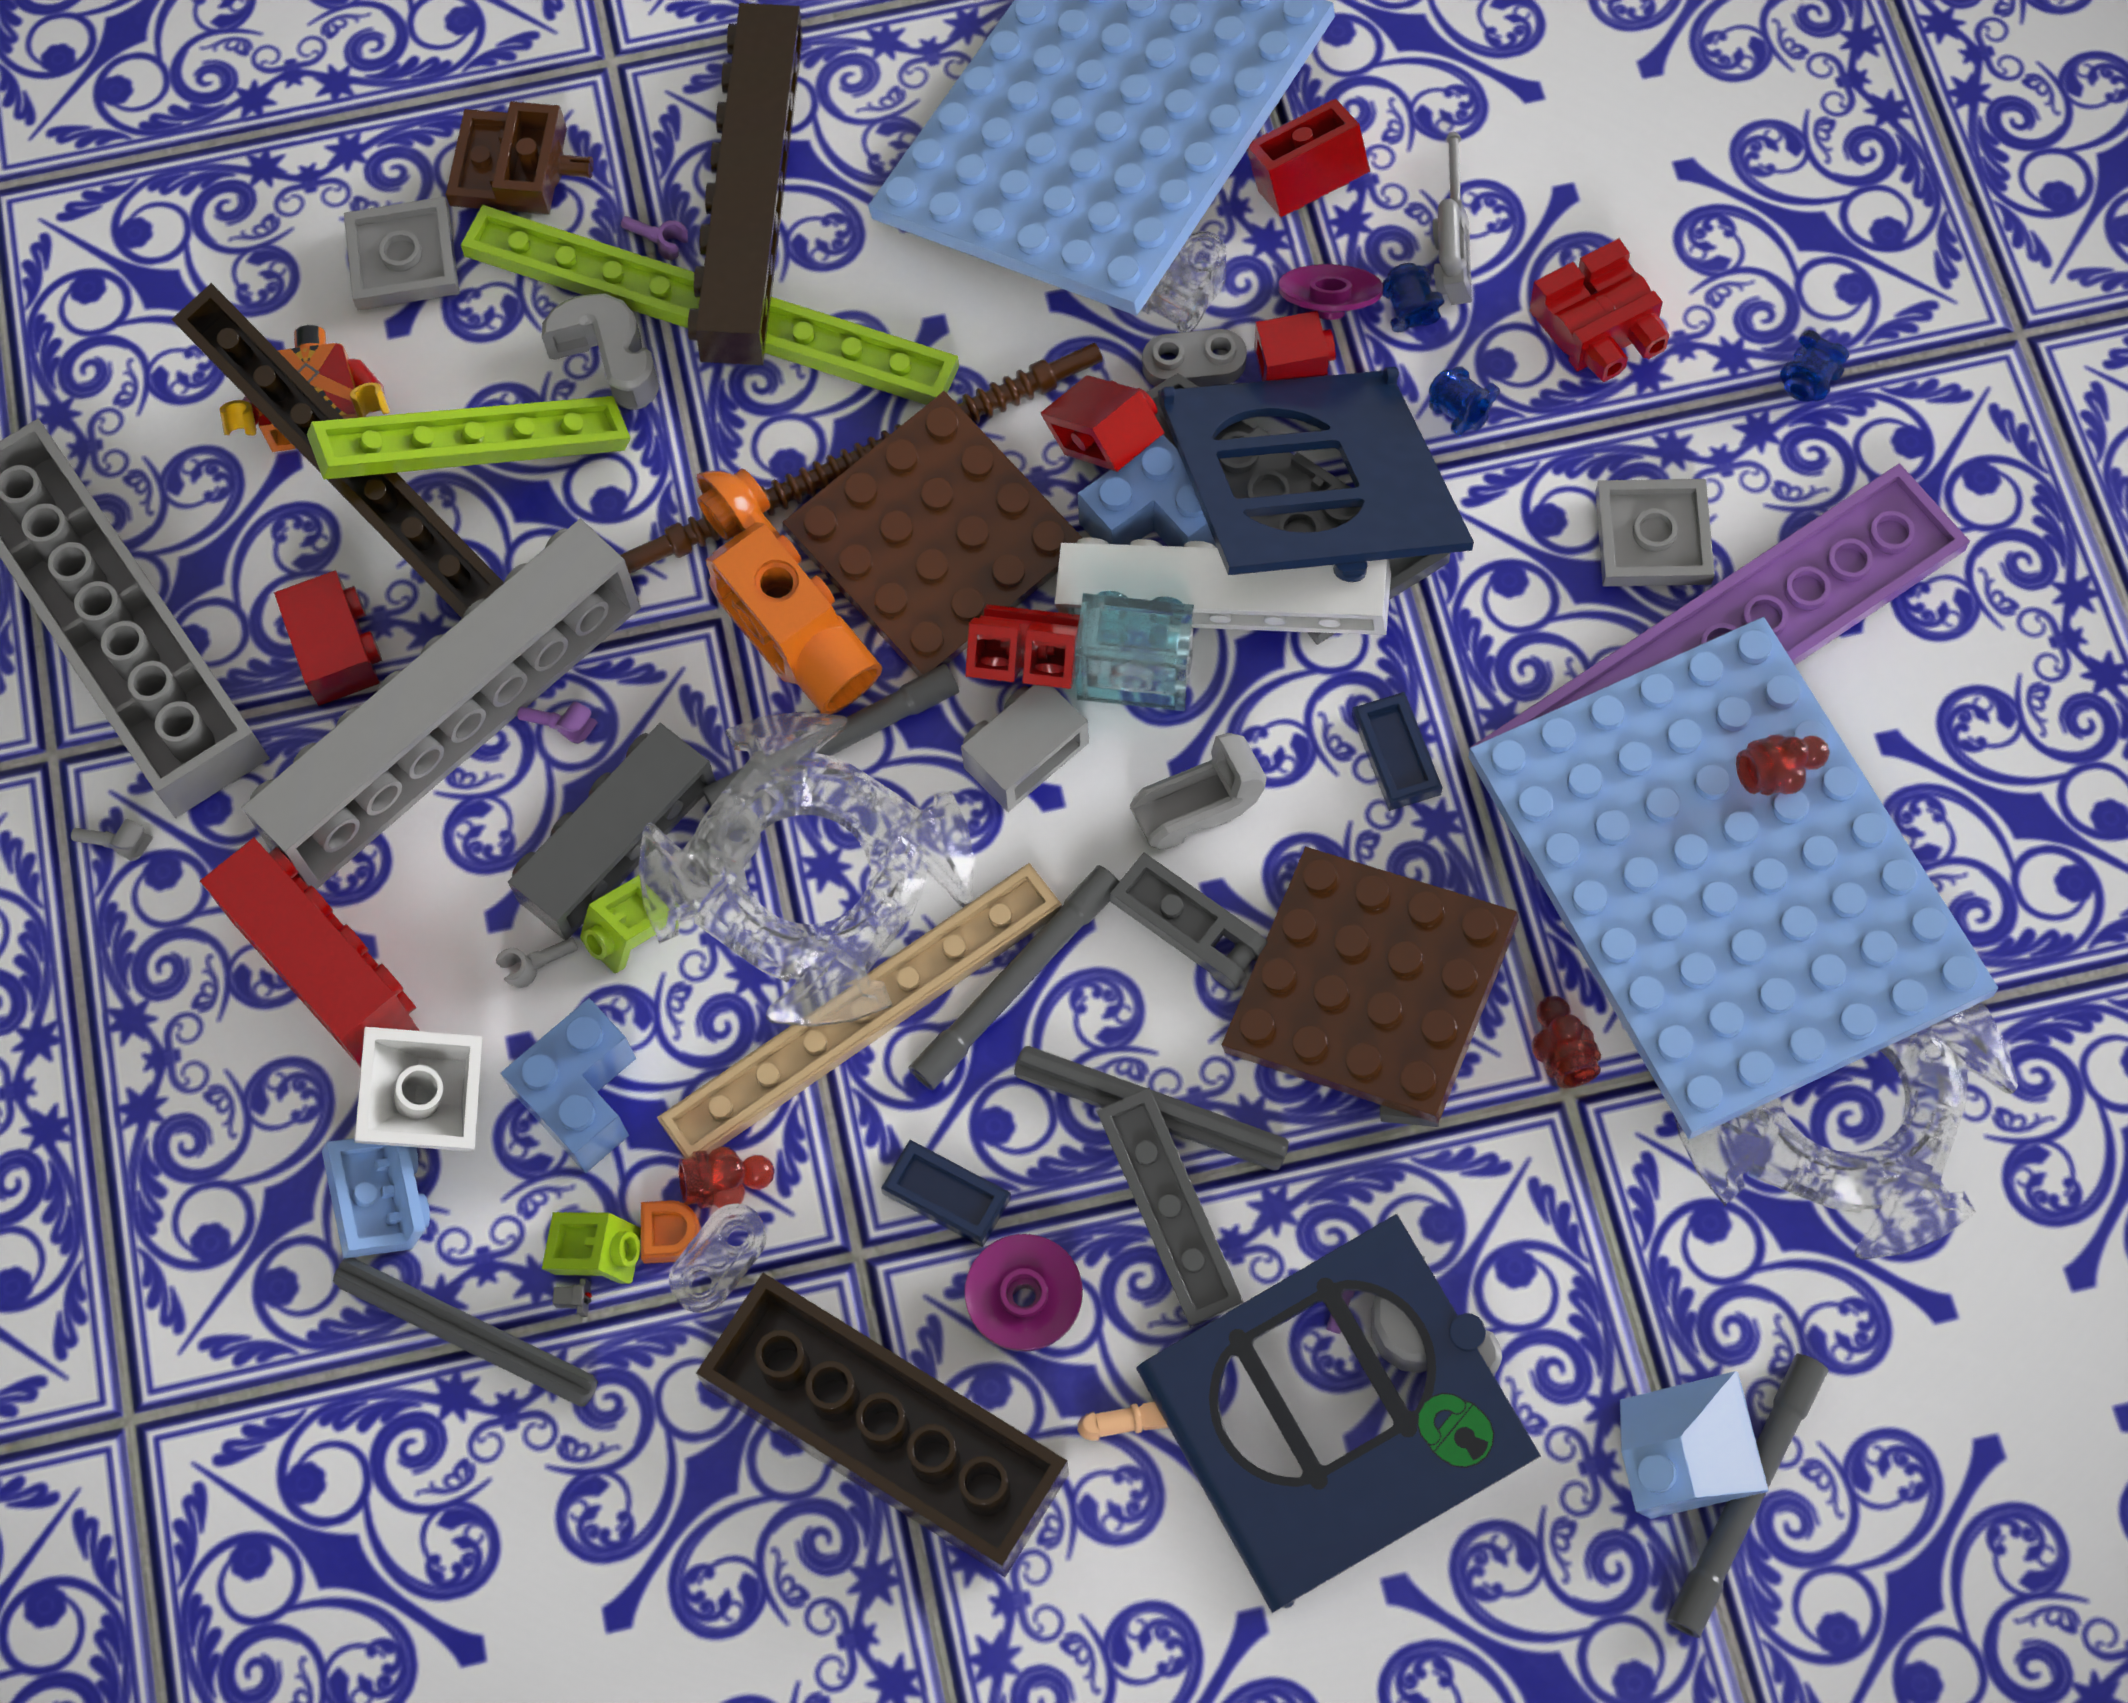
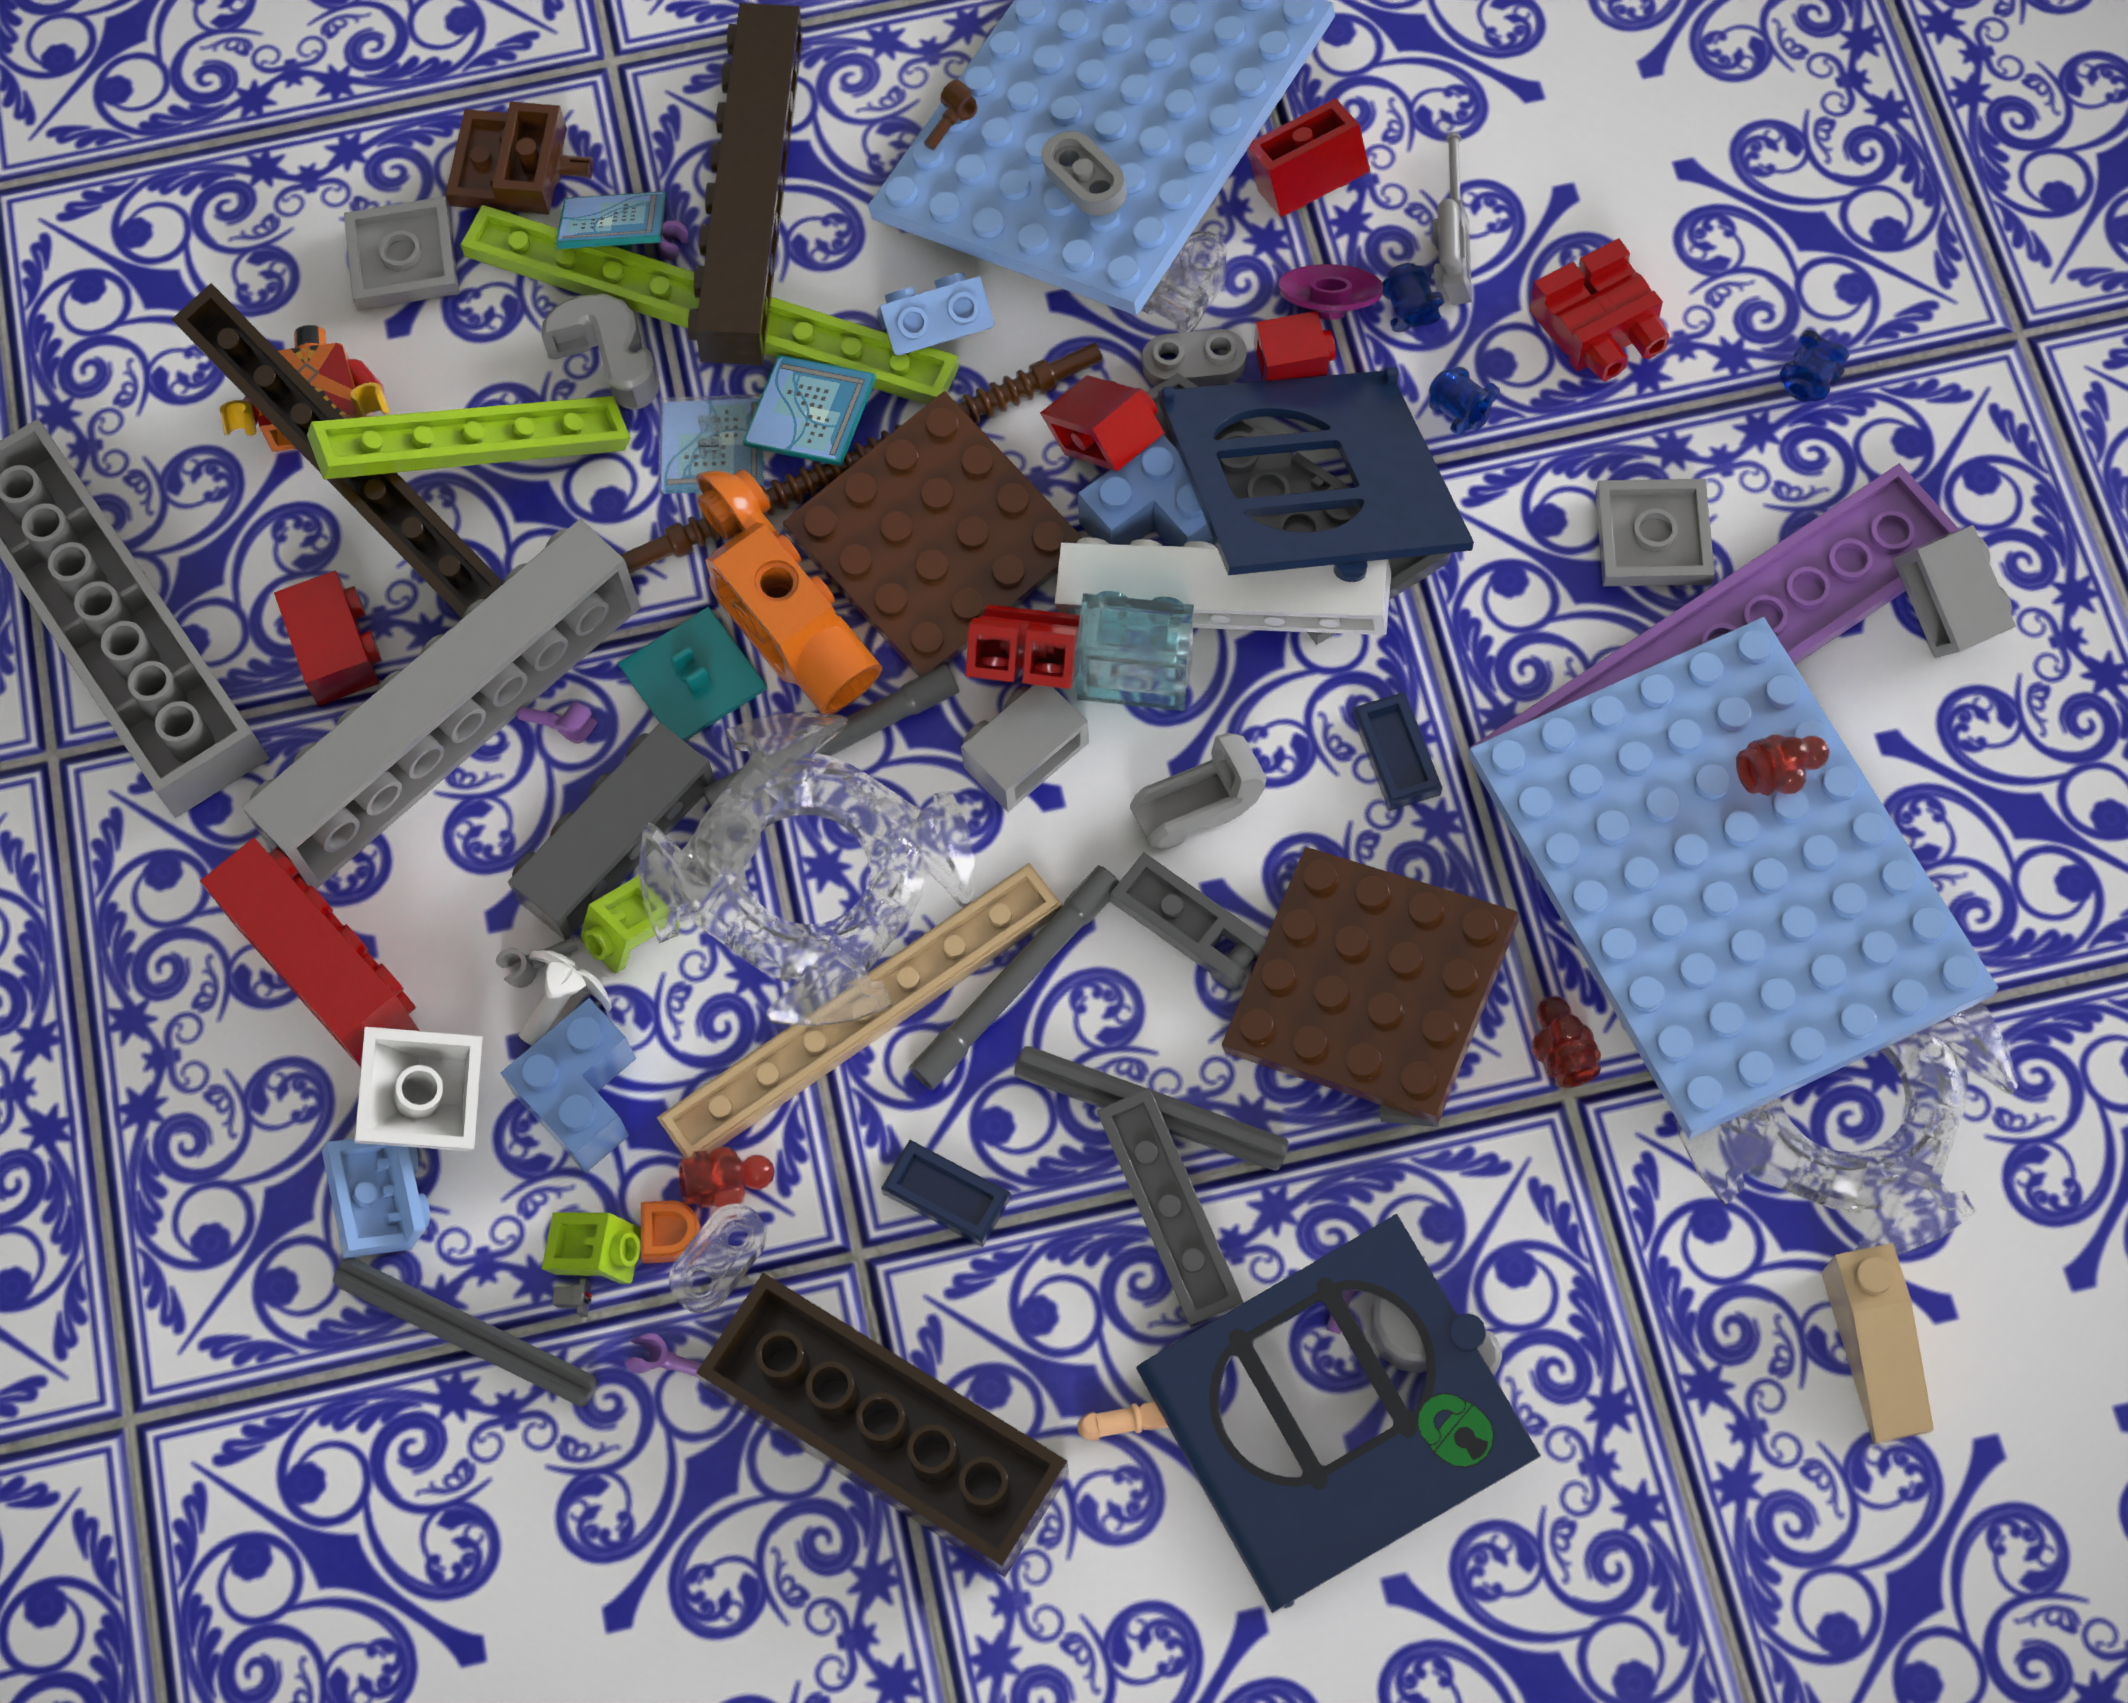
(128, 841): light grey hand -> none
(560, 982): none -> white plant
(611, 220): none -> piece
(660, 1357): none -> medium lavender hand
(692, 675): none -> teal piece
(703, 437): none -> clear piece
(809, 410): none -> piece
(935, 316): none -> light blue bracket
(959, 105): none -> reddish brown hand
(1018, 1264): magenta dish -> none
(1094, 179): none -> light grey plate
(1690, 1446): light blue slope -> none
(1706, 1580): dark grey piece -> none
(1880, 1340): none -> tan slope
(1955, 591): none -> light grey brick

